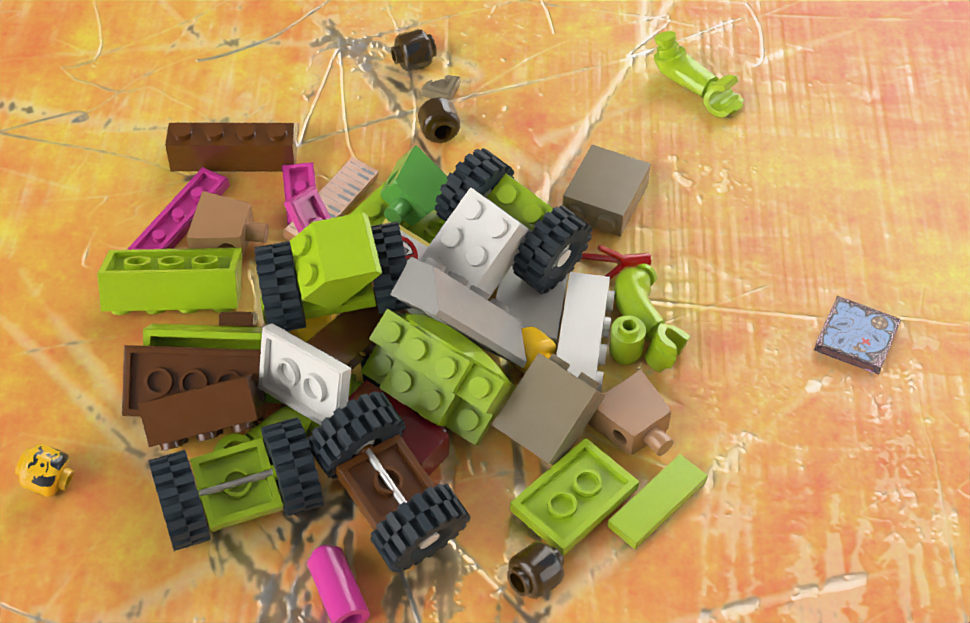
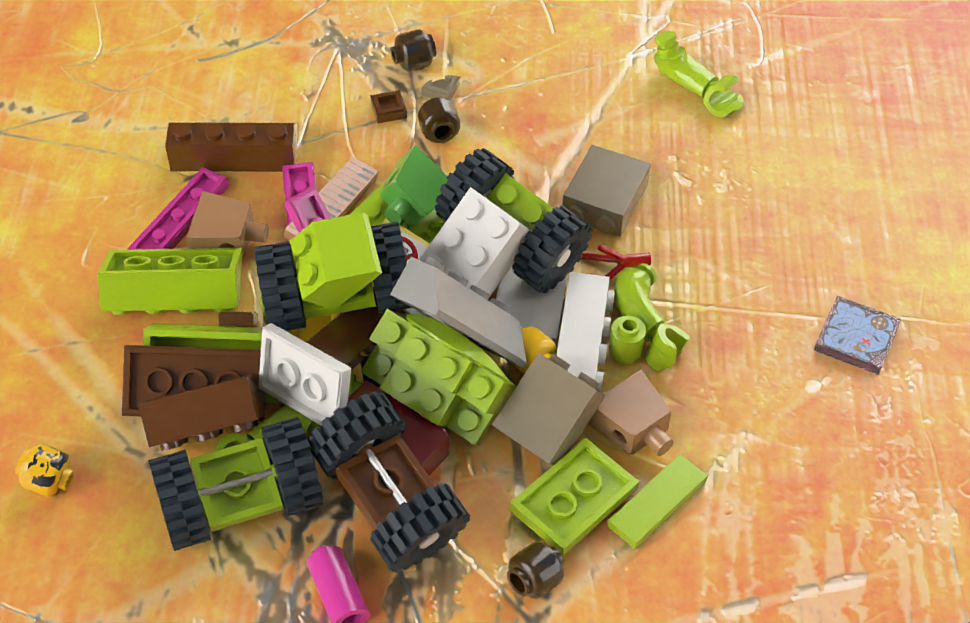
(388, 106): none -> reddish brown tile

